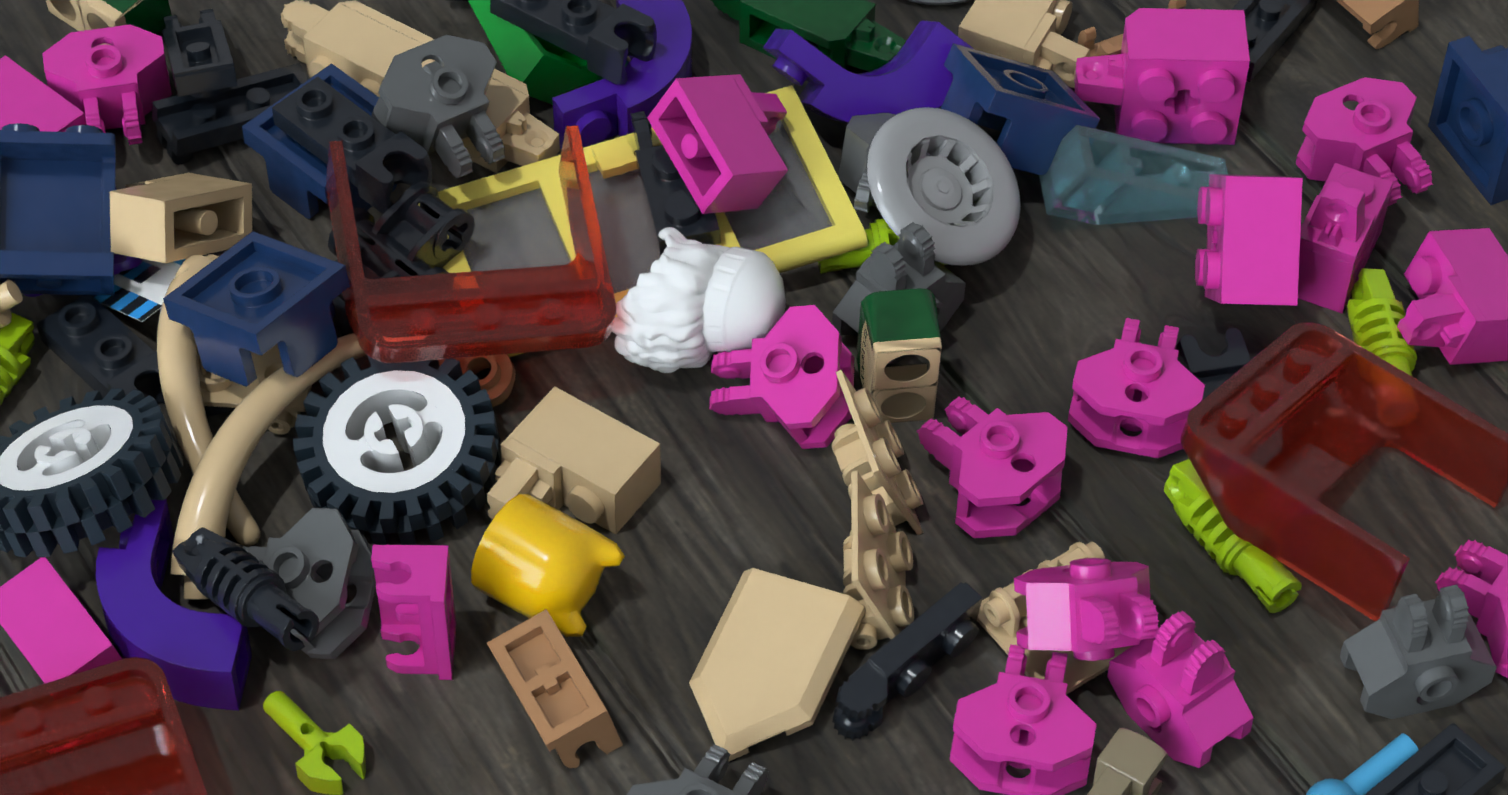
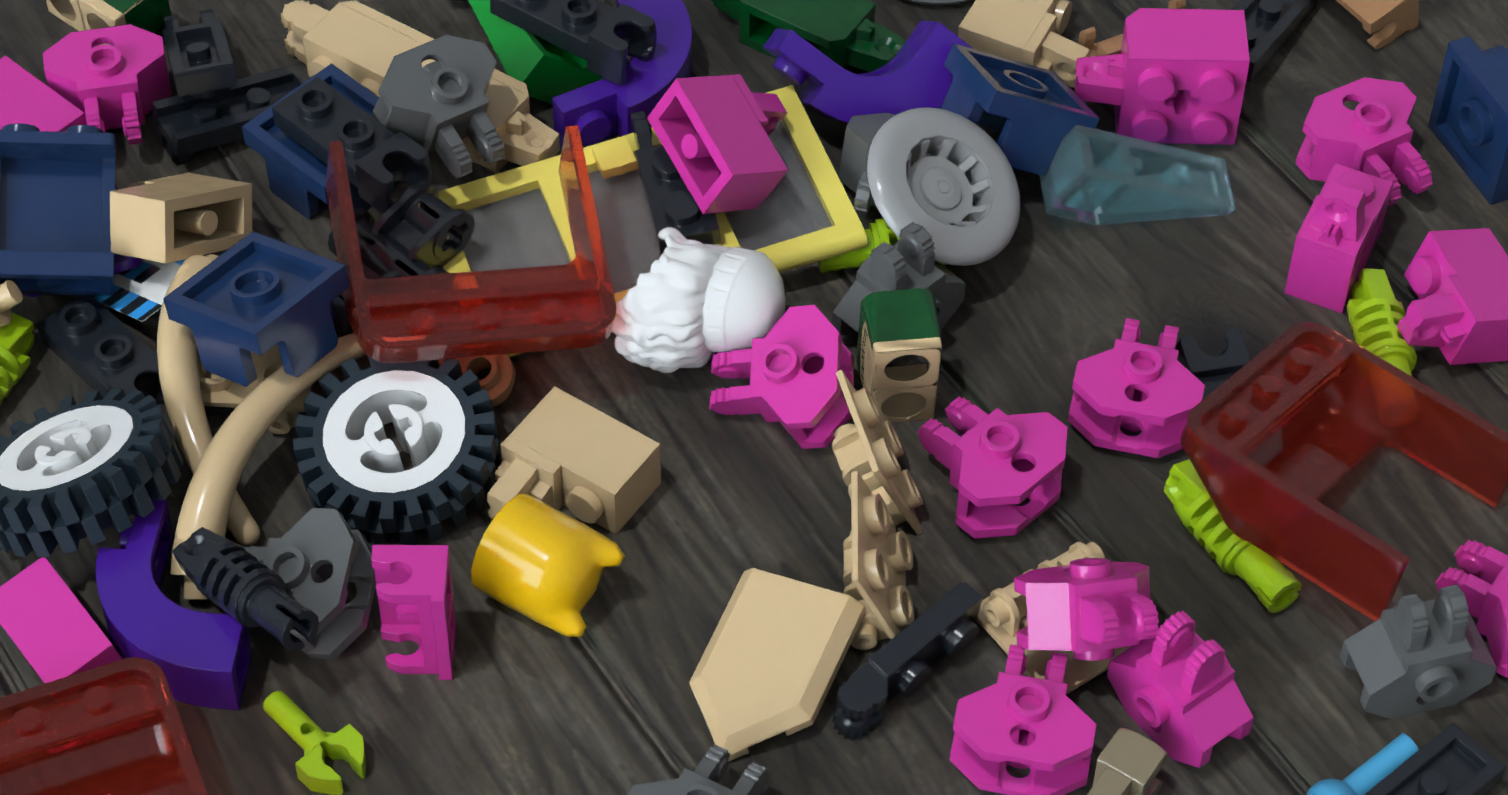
(554, 688): medium nougat hinge -> none
(1250, 239): dark pink hinge -> none

